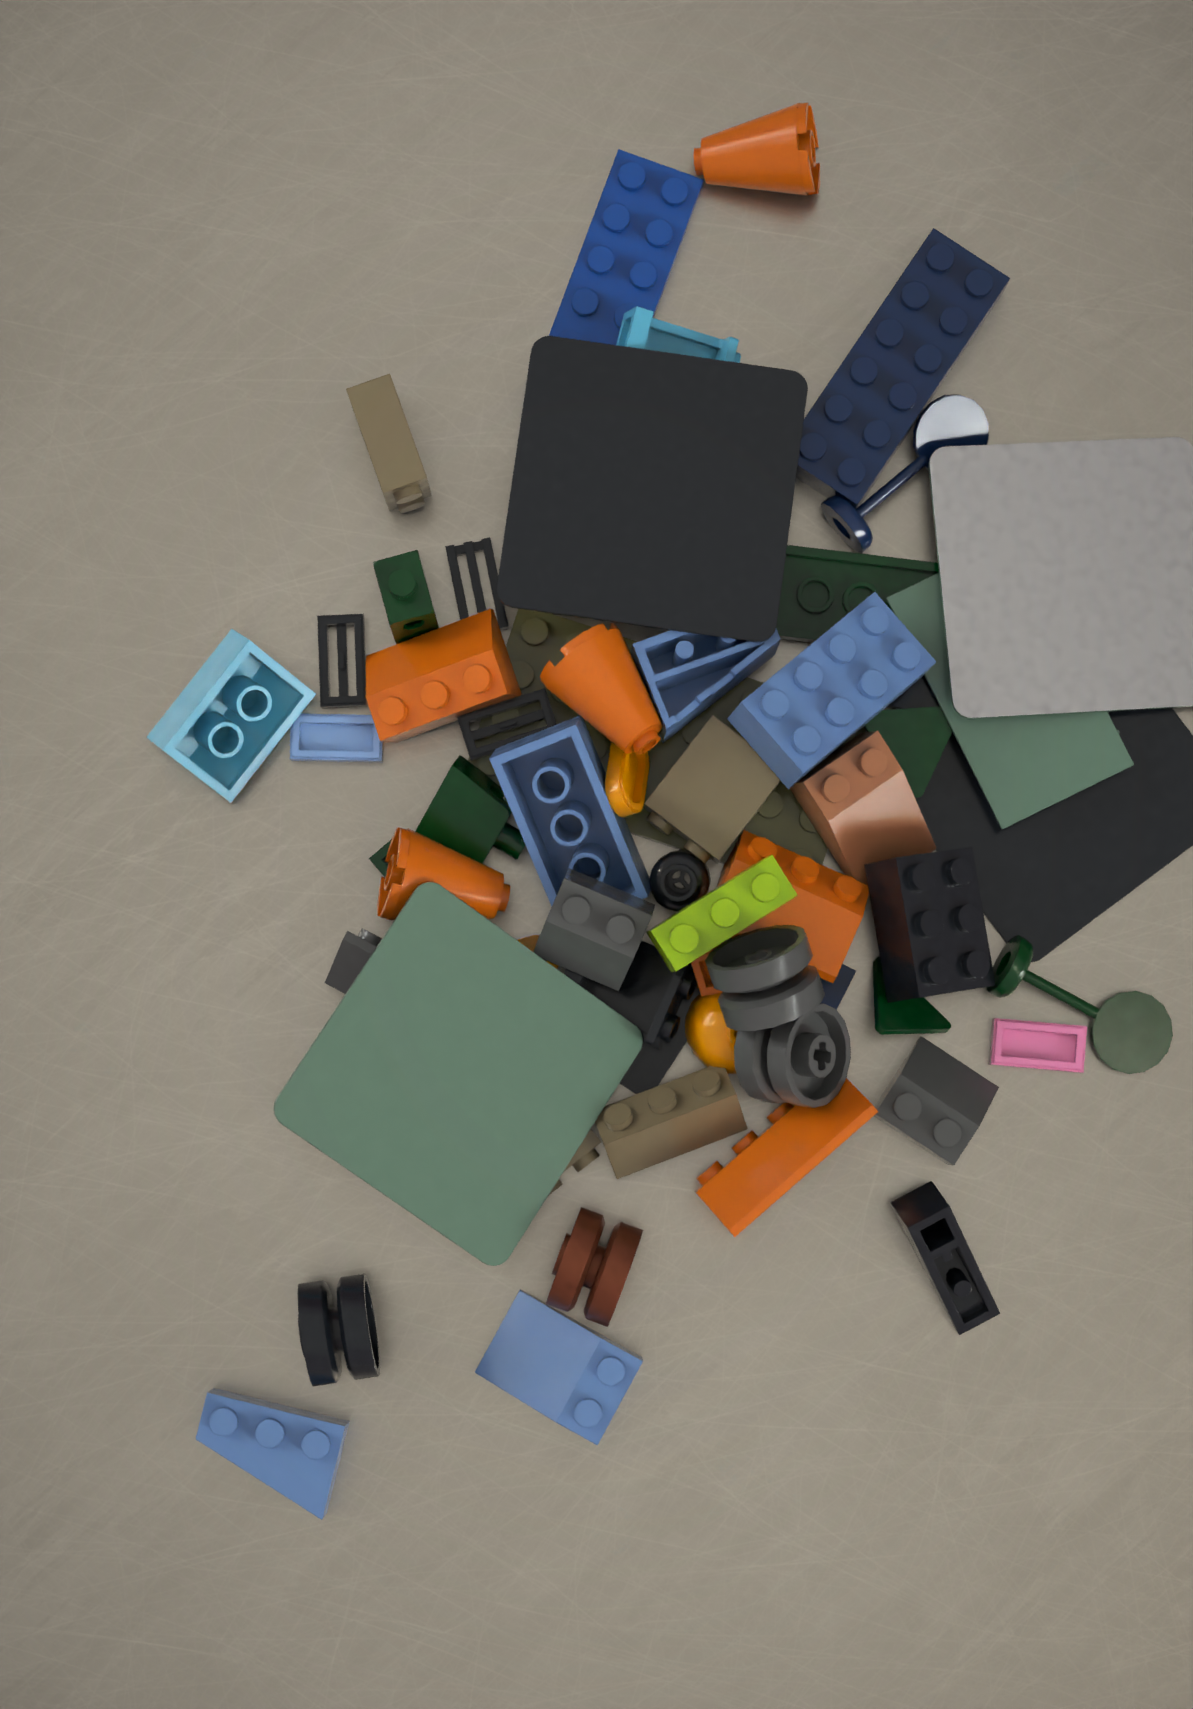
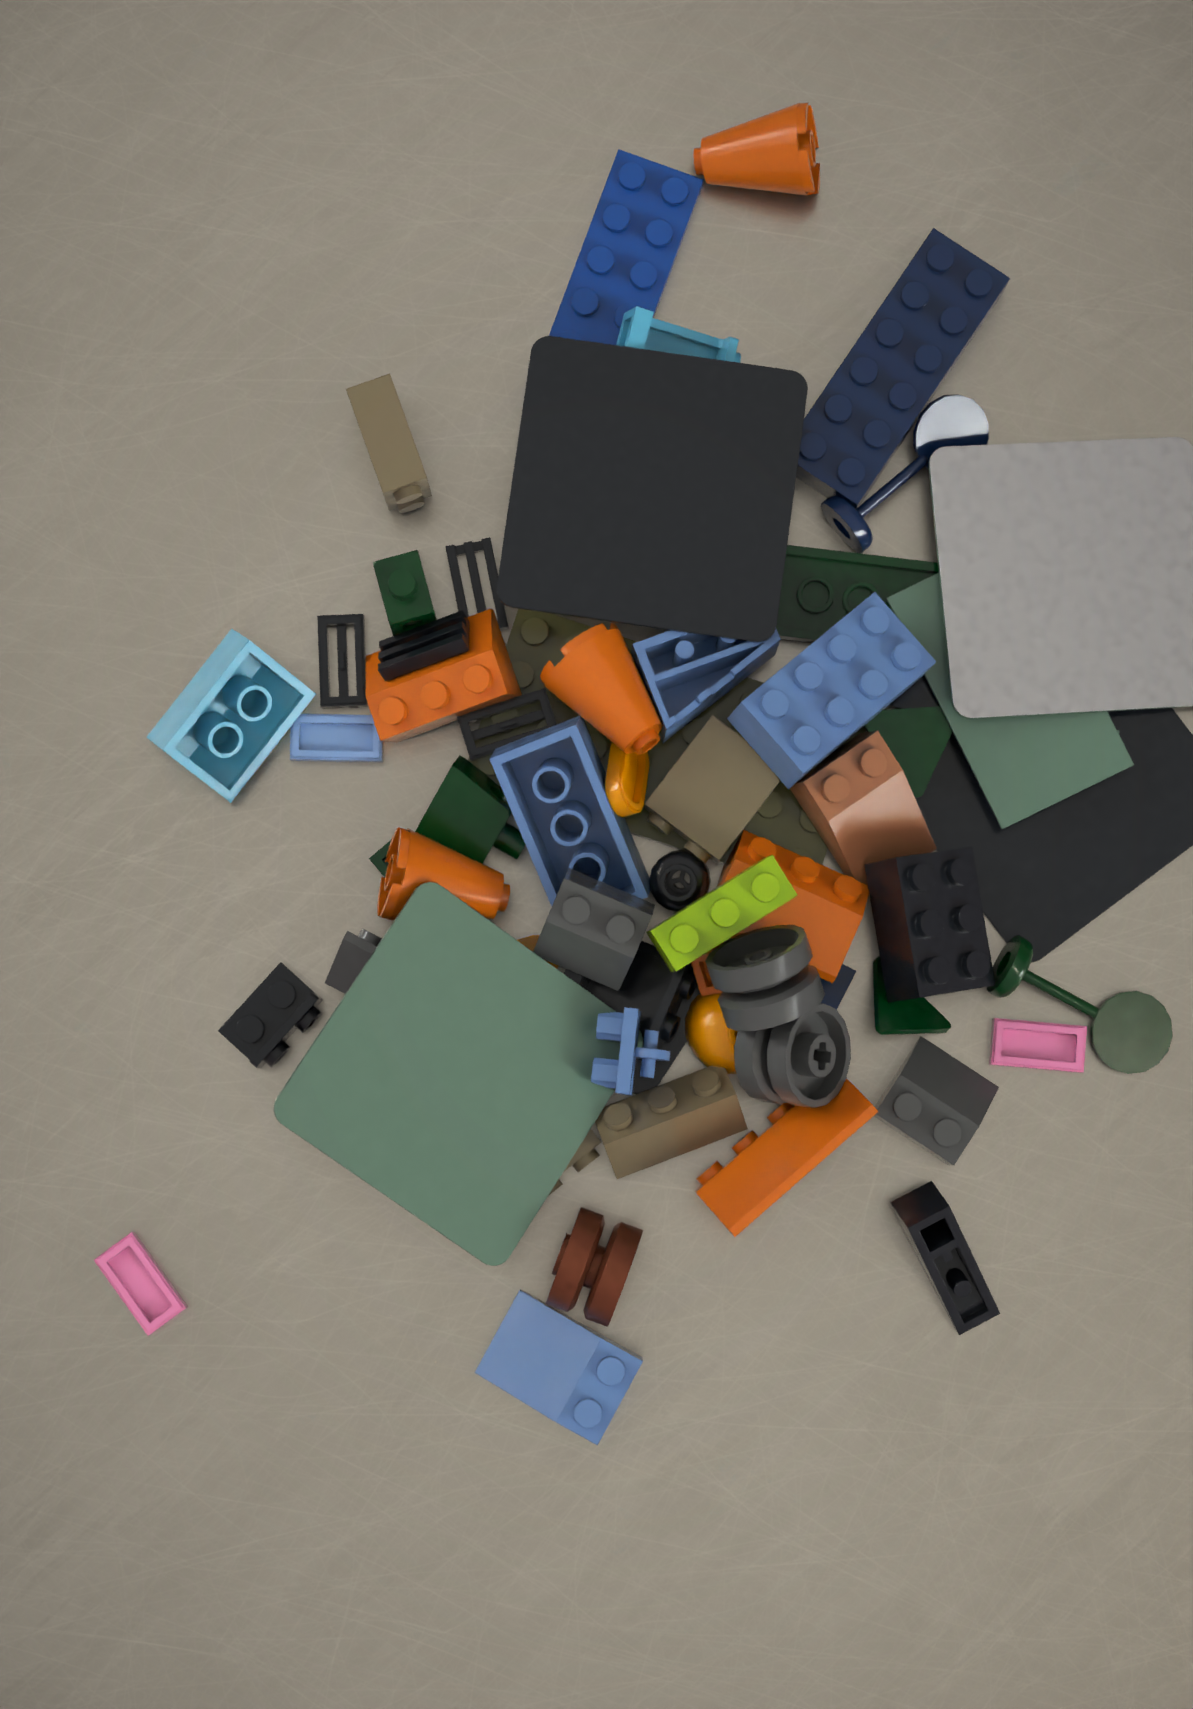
(140, 1283): none -> bright pink tile
(271, 1017): none -> black bracket
(277, 1444): medium blue wedge -> none
(333, 1330): black wheel -> none
(424, 645): none -> black tile
(625, 1029): none -> medium blue hips

